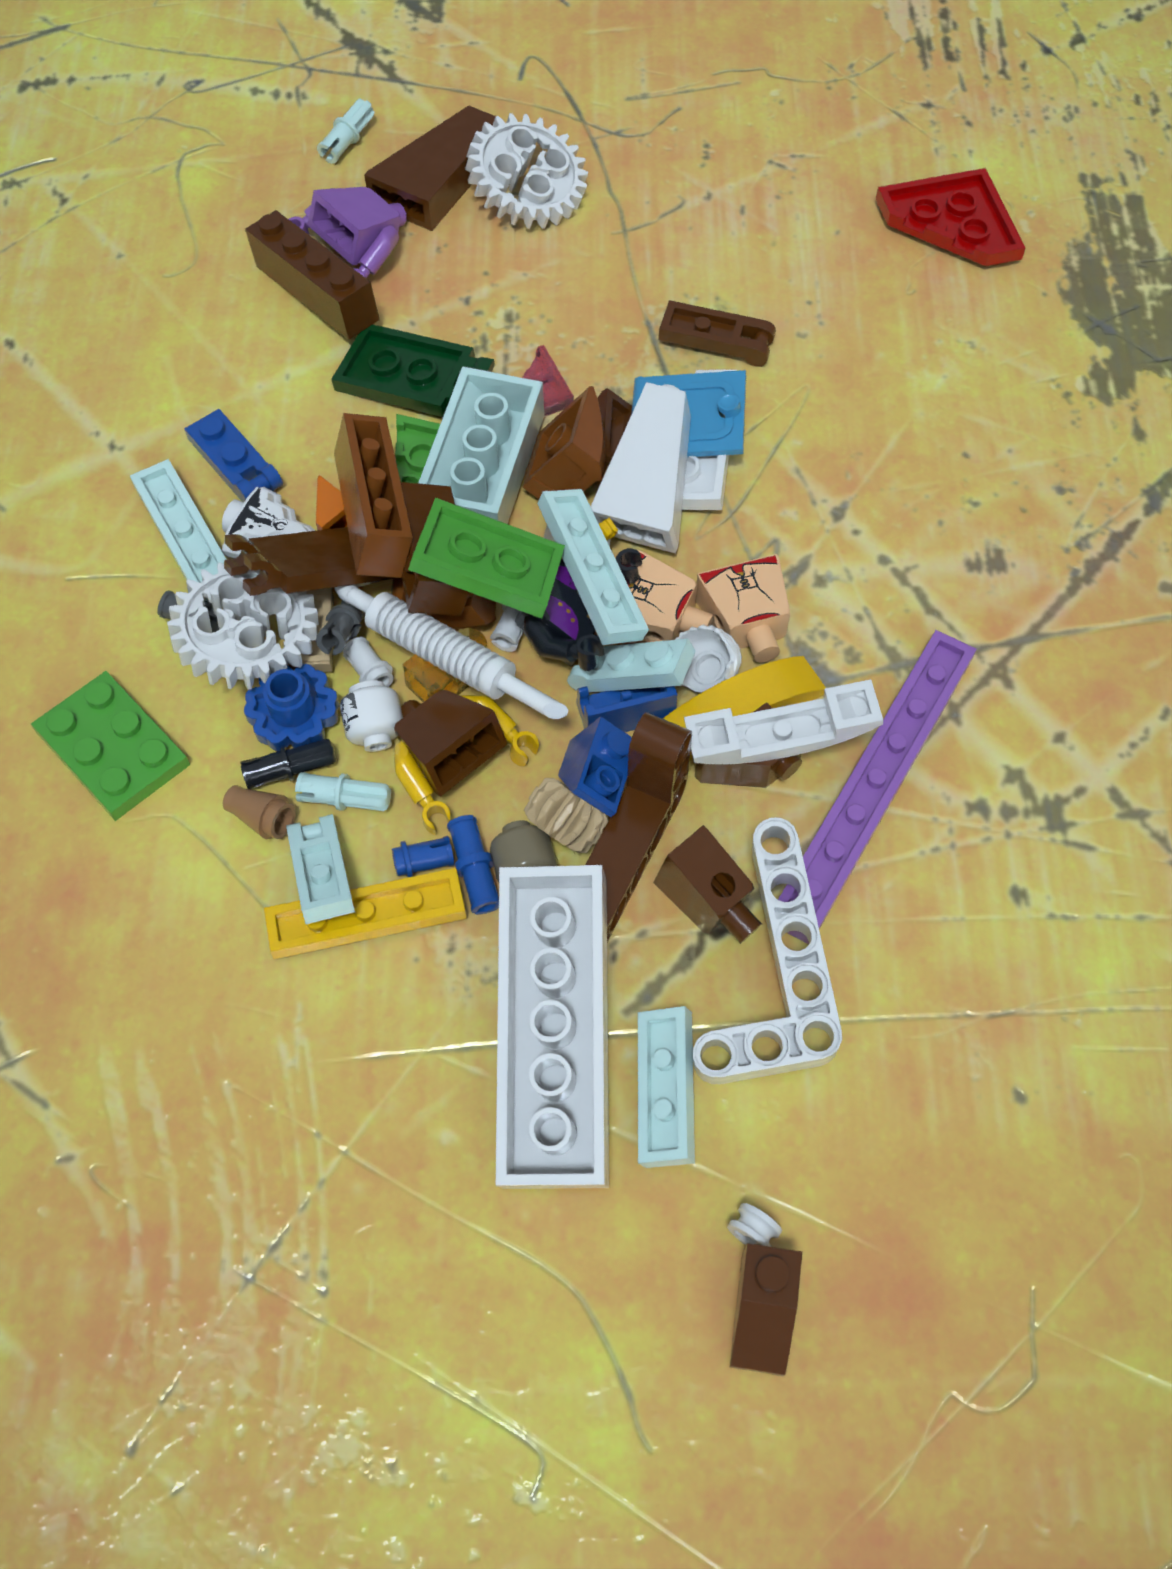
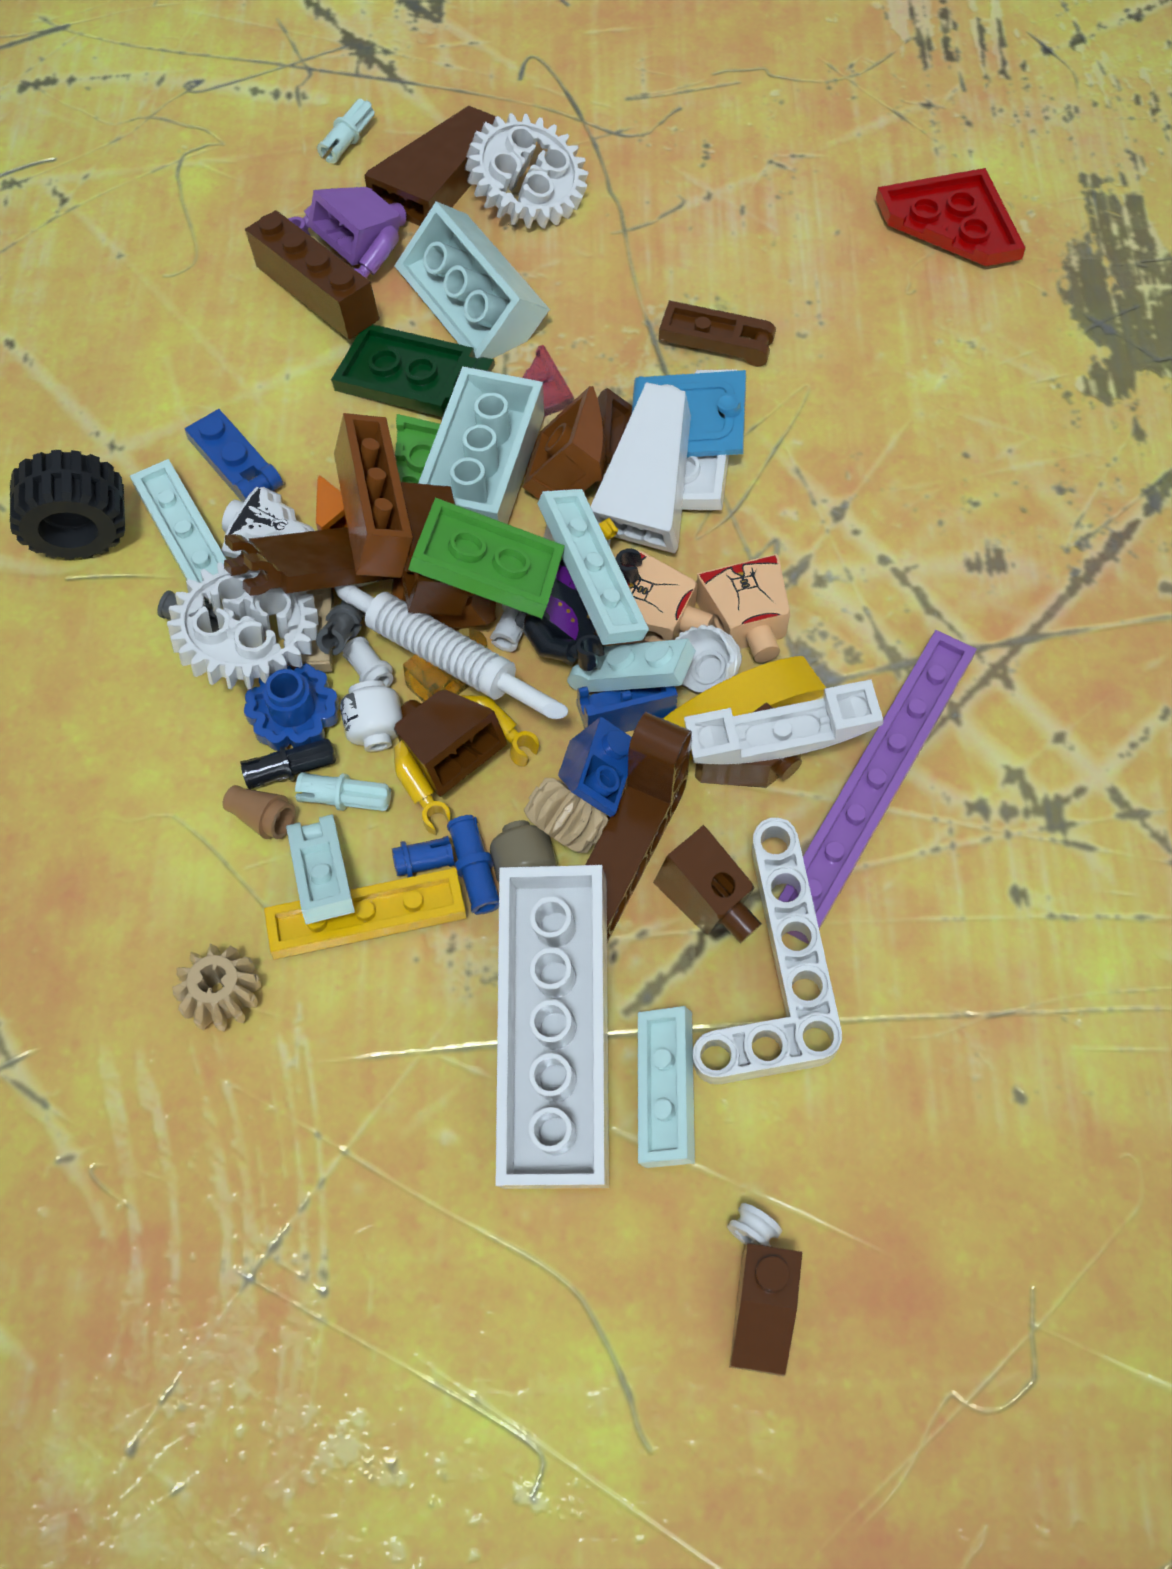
(67, 505): none -> black tyre
(110, 745): bright green plate -> none
(200, 1000): none -> tan gear
(470, 284): none -> light aqua slope

